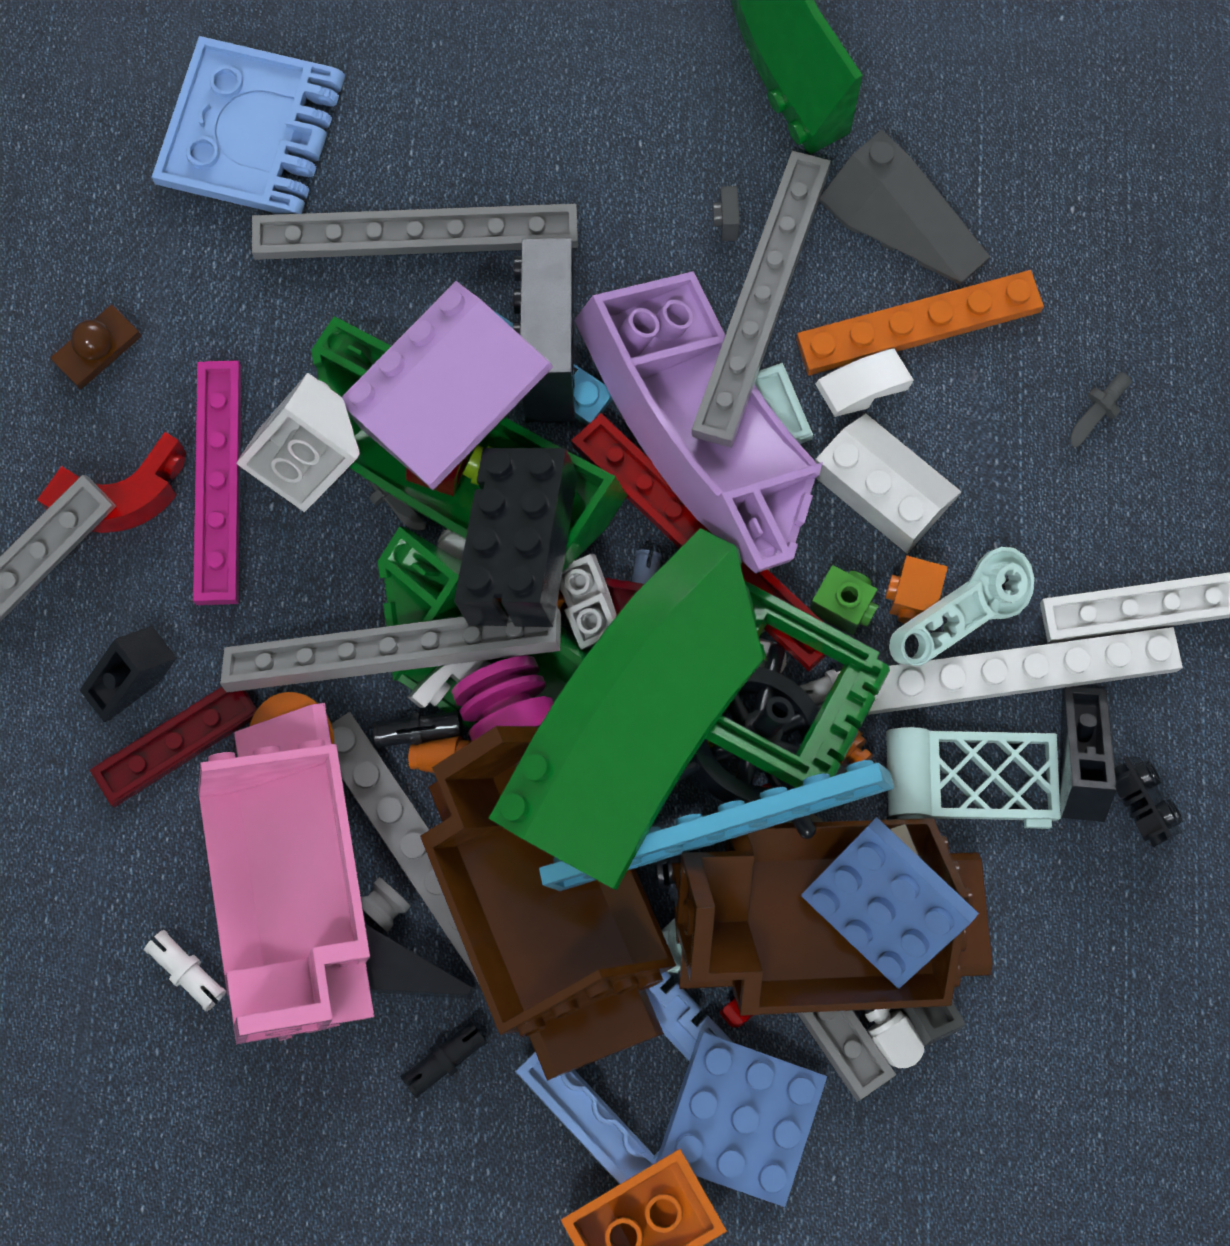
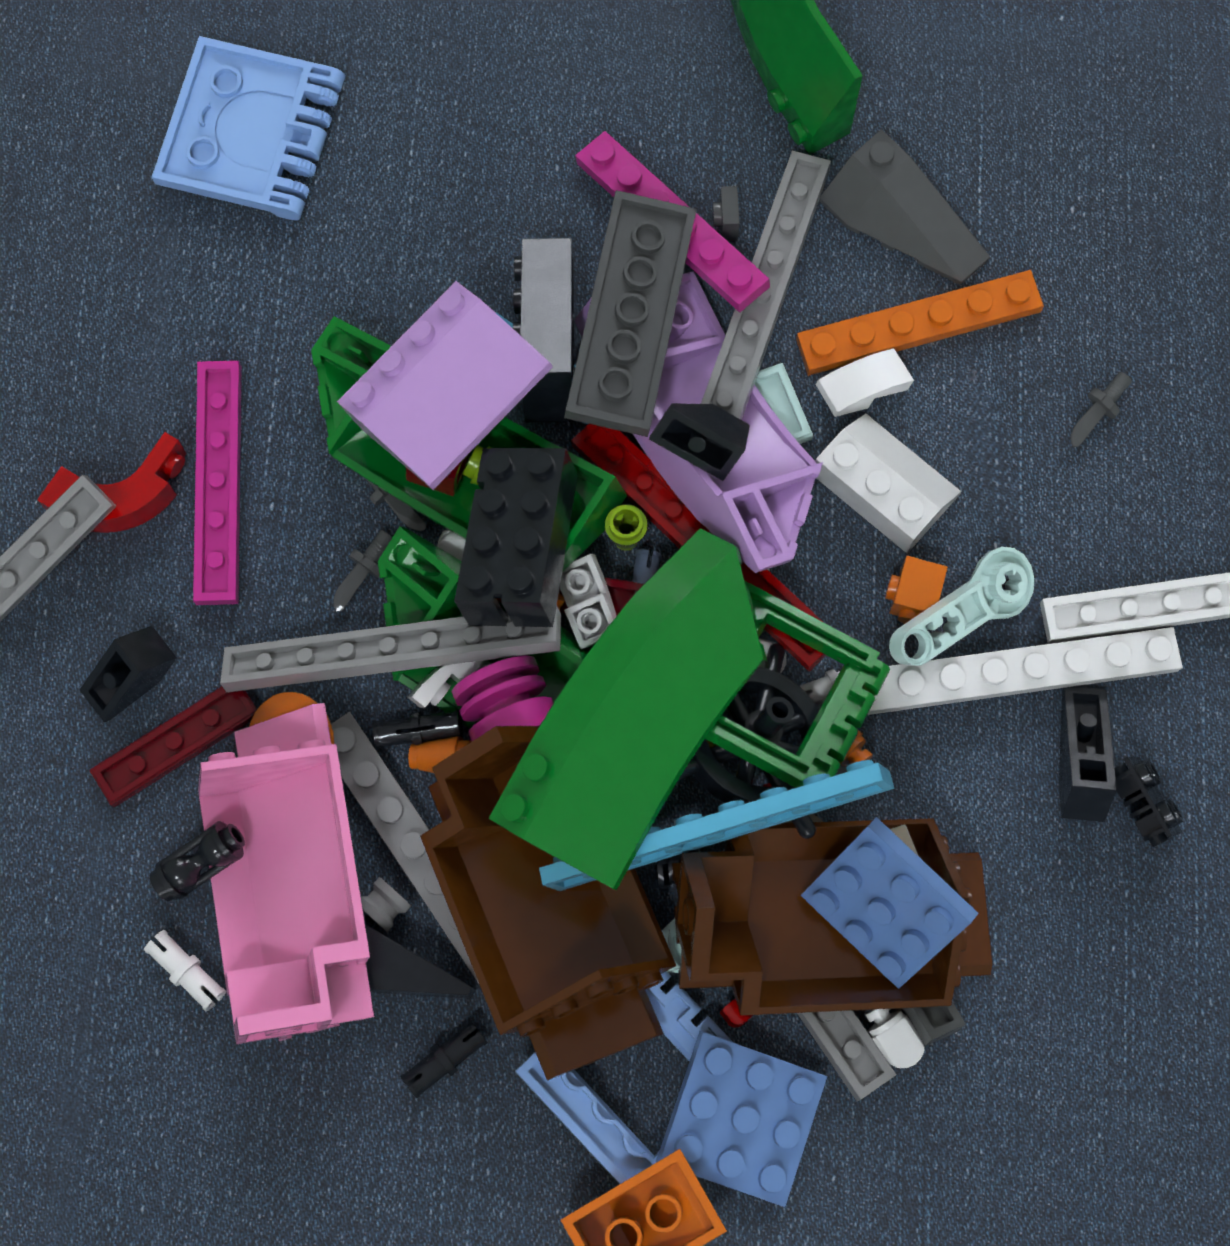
(95, 346): reddish brown tile -> none
(180, 873): none -> black piece
(303, 444): white slope -> none
(365, 564): none -> dark grey piece
(409, 231): light grey plate -> none
(626, 519): none -> lime cone
(631, 314): none -> dark grey plate
(702, 436): none -> black slope
(708, 251): none -> dark pink plate
(845, 600): bright green brick -> none
(917, 785): light aqua piece -> none

